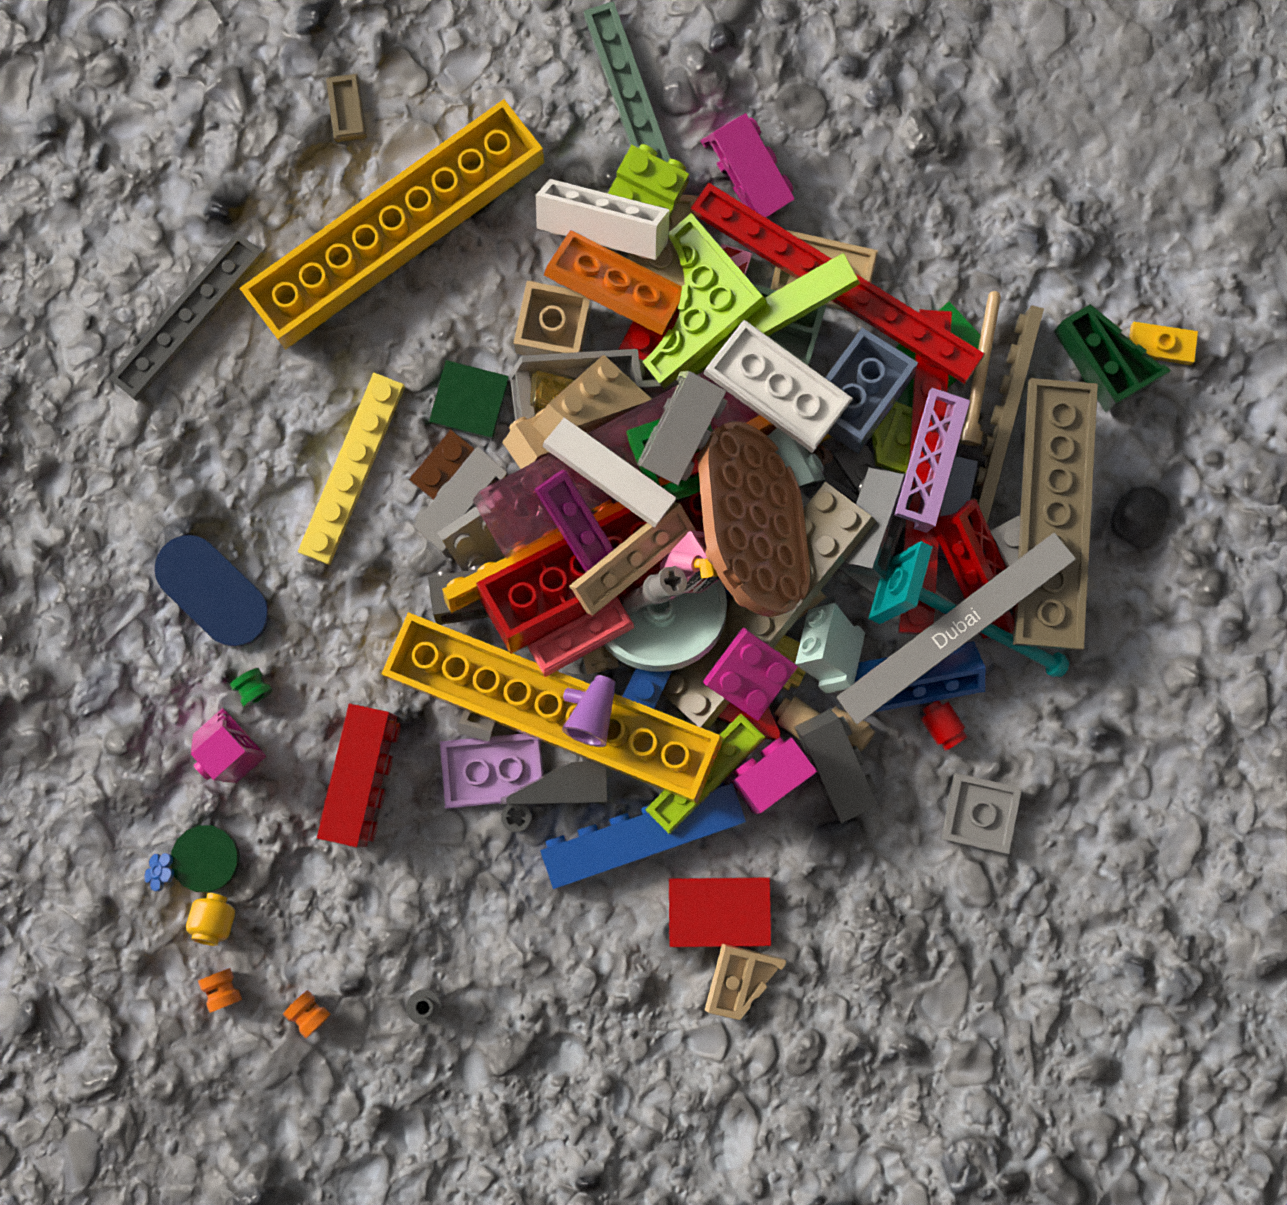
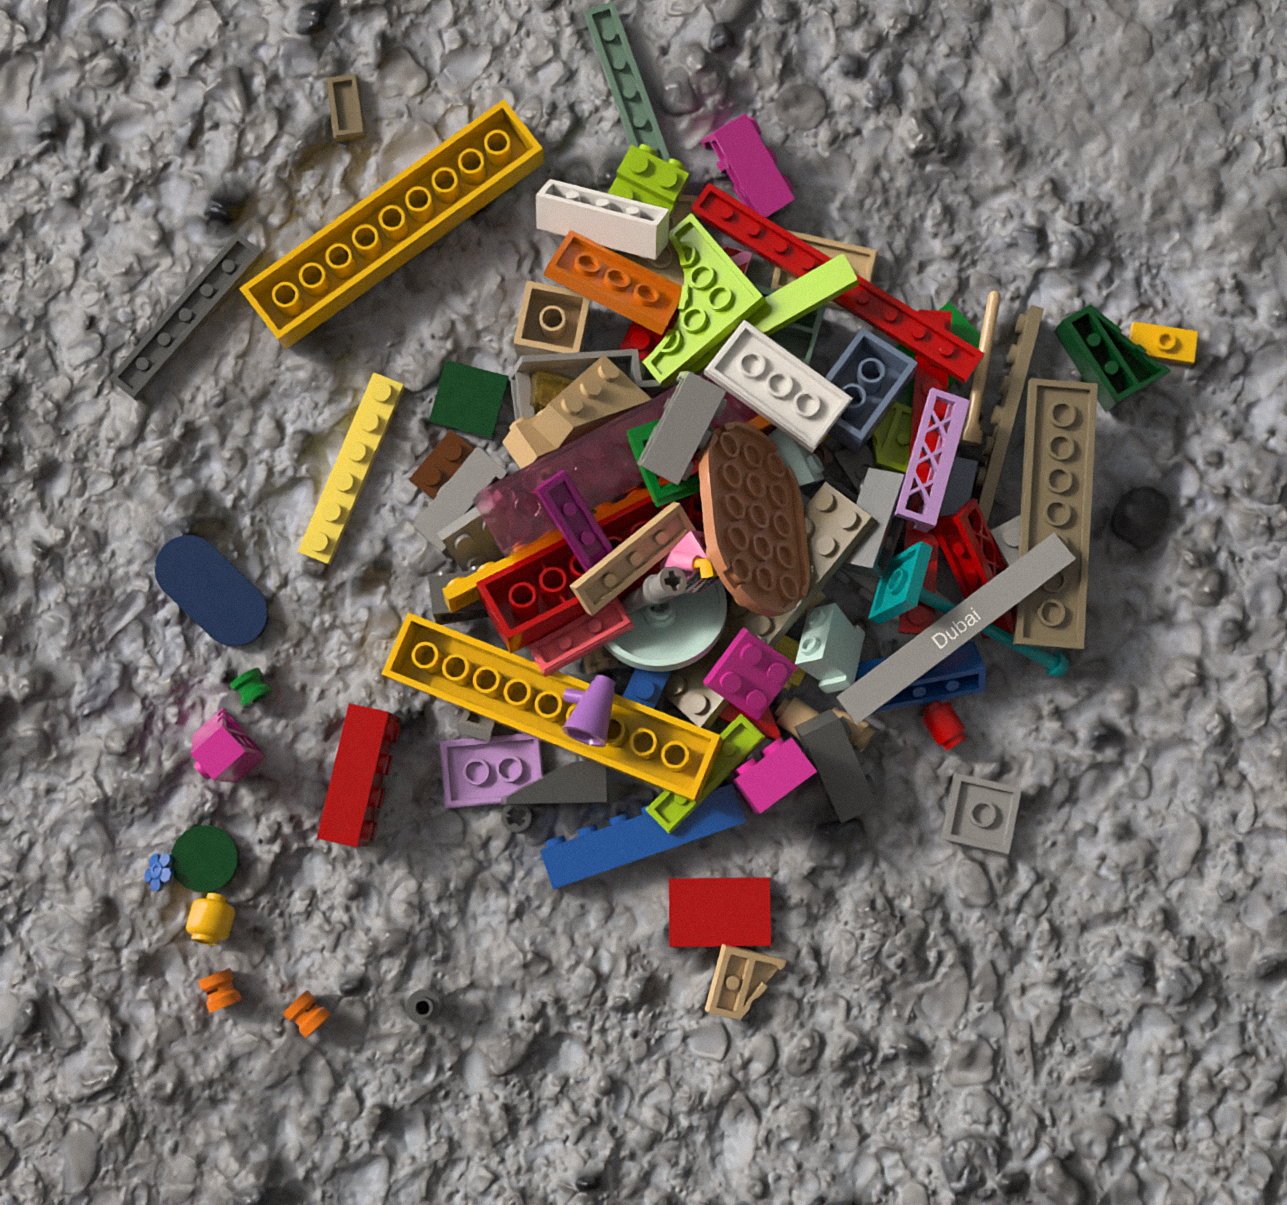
(609, 472): white tile -> none

